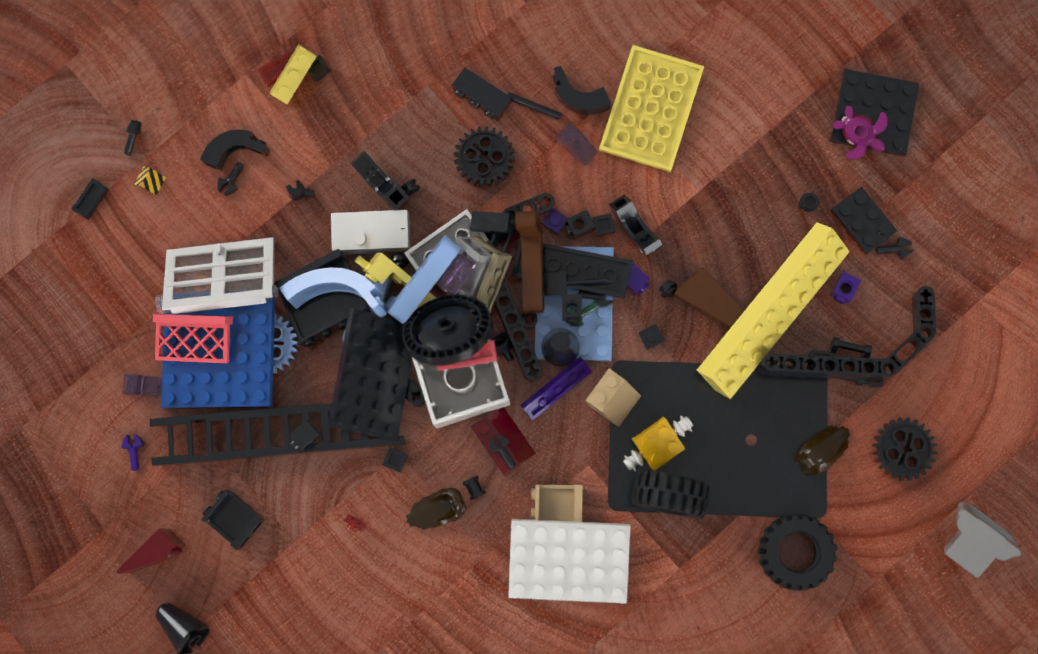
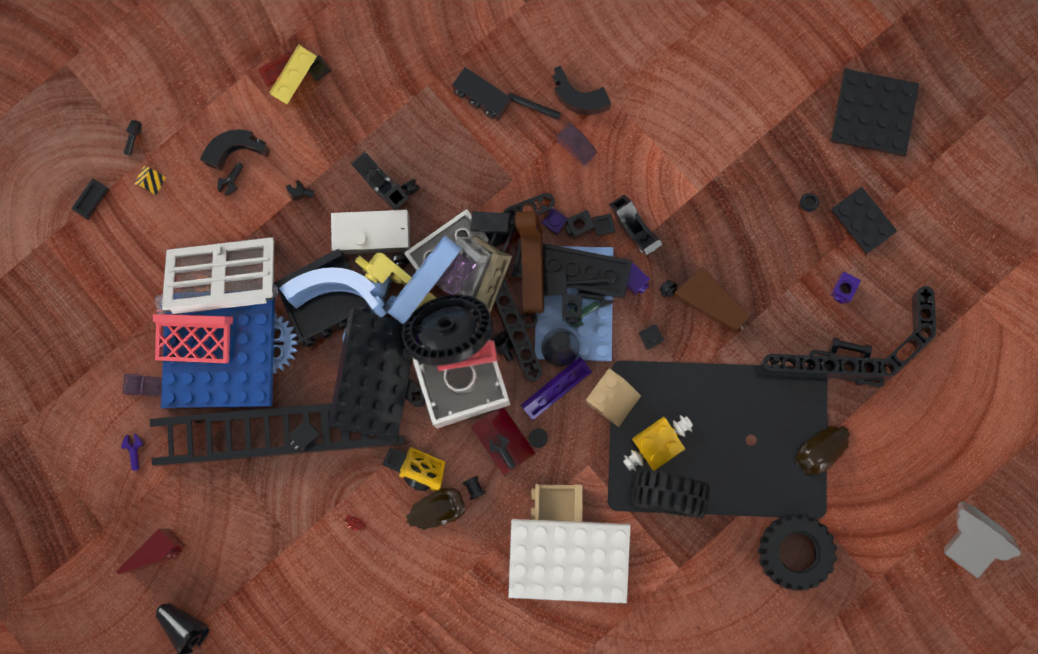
(232, 518): black panel -> none
(422, 470): none -> yellow piece
(471, 166): black gear -> none
(538, 438): none -> black plate
(651, 108): light yellow plate -> none
(773, 310): light yellow brick -> none
(861, 132): magenta animal -> none
(896, 248): black bar -> none
(920, 456): black gear -> none

